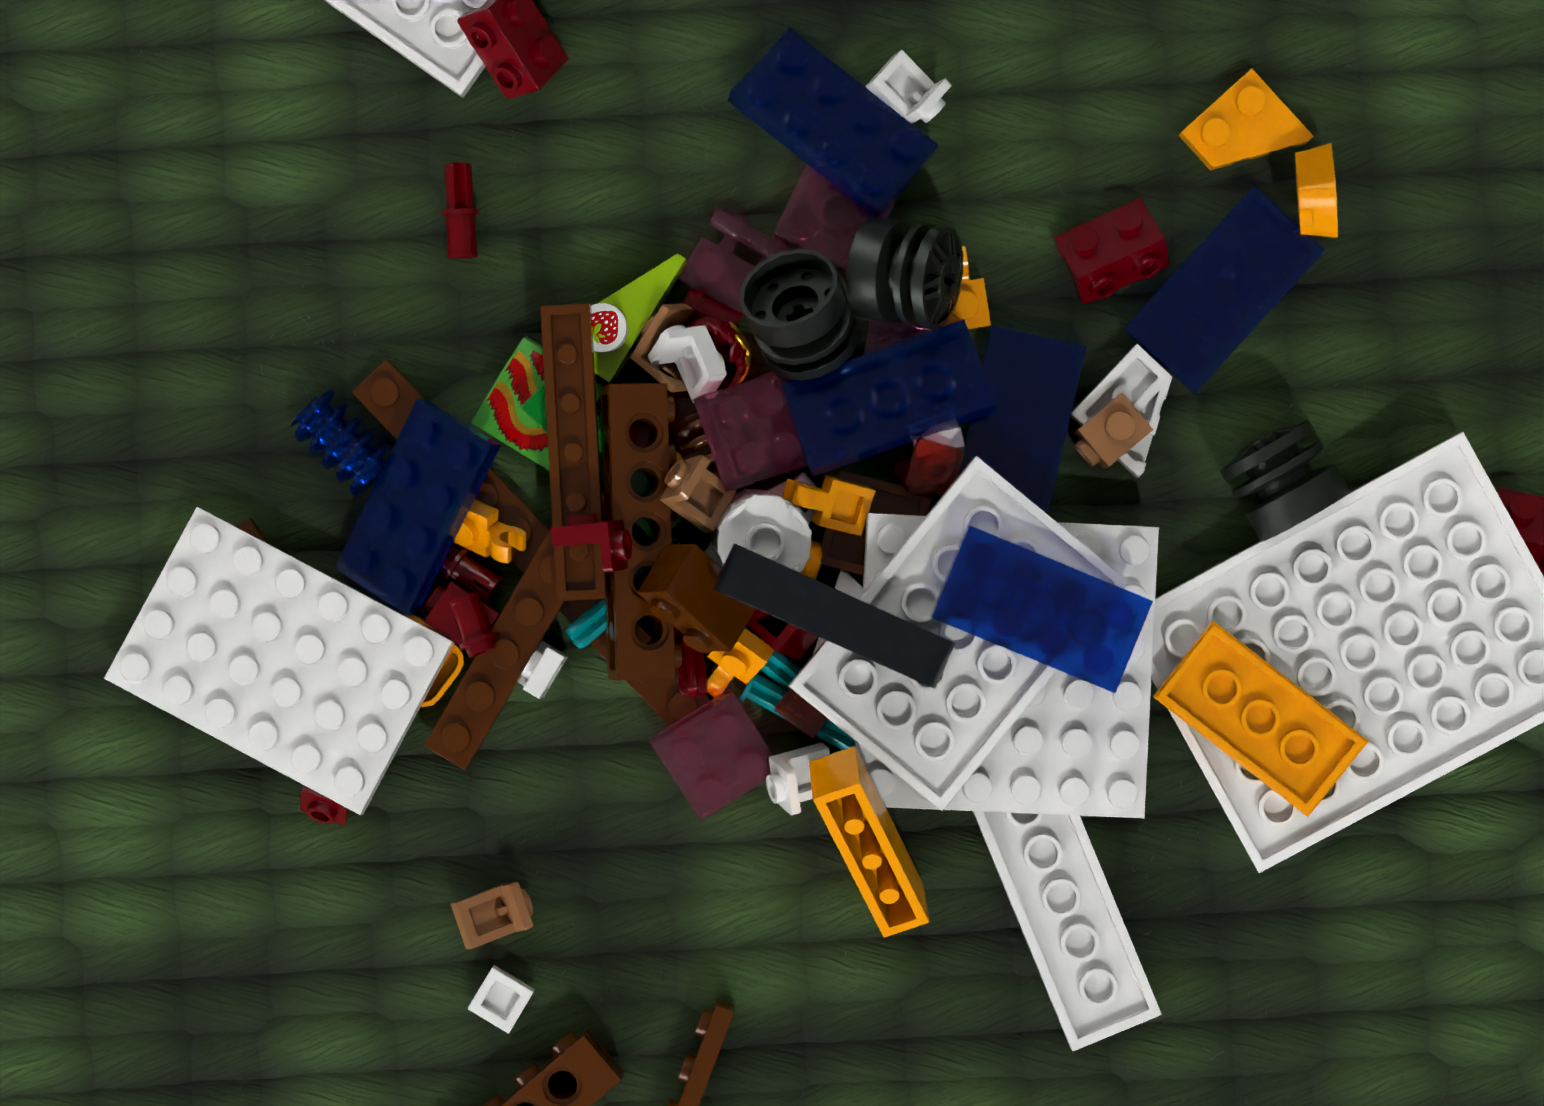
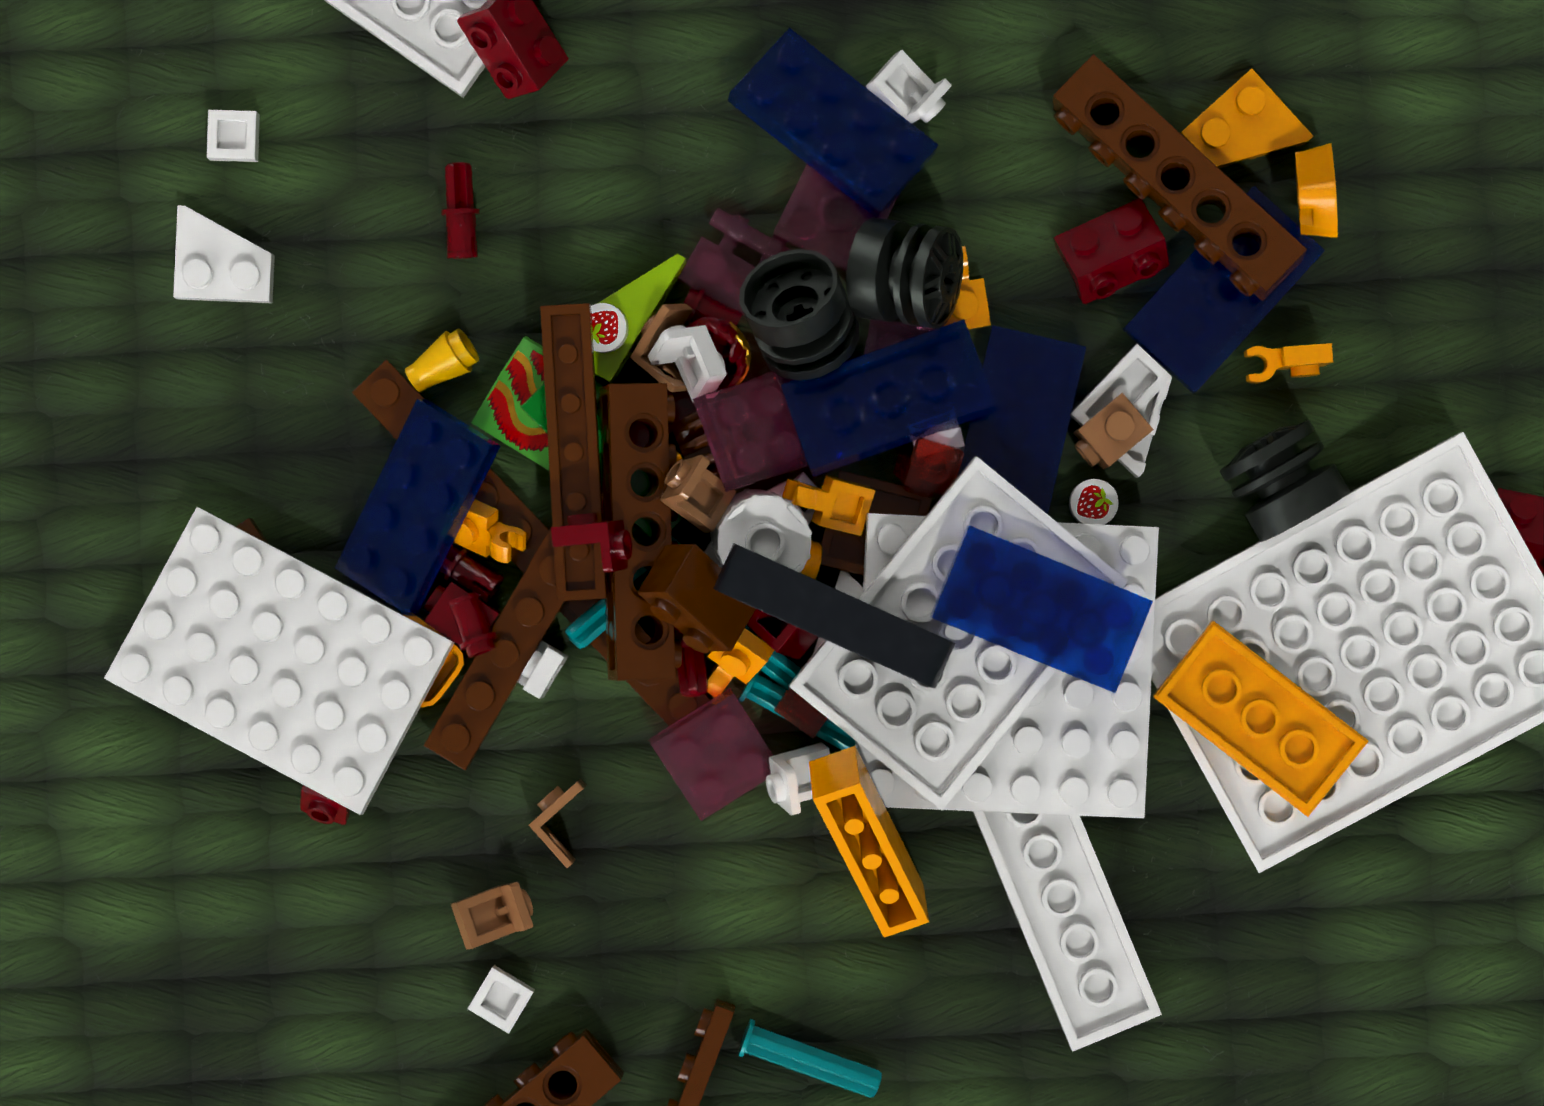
(219, 263): none -> white wing
(233, 135): none -> white plate
(340, 442): clear blue piece -> none
(444, 360): none -> yellow cone
(550, 806): none -> medium nougat bracket
(809, 1060): none -> teal axle
(1093, 502): none -> tile
(1099, 87): none -> reddish brown brick
(1301, 360): none -> light orange plate

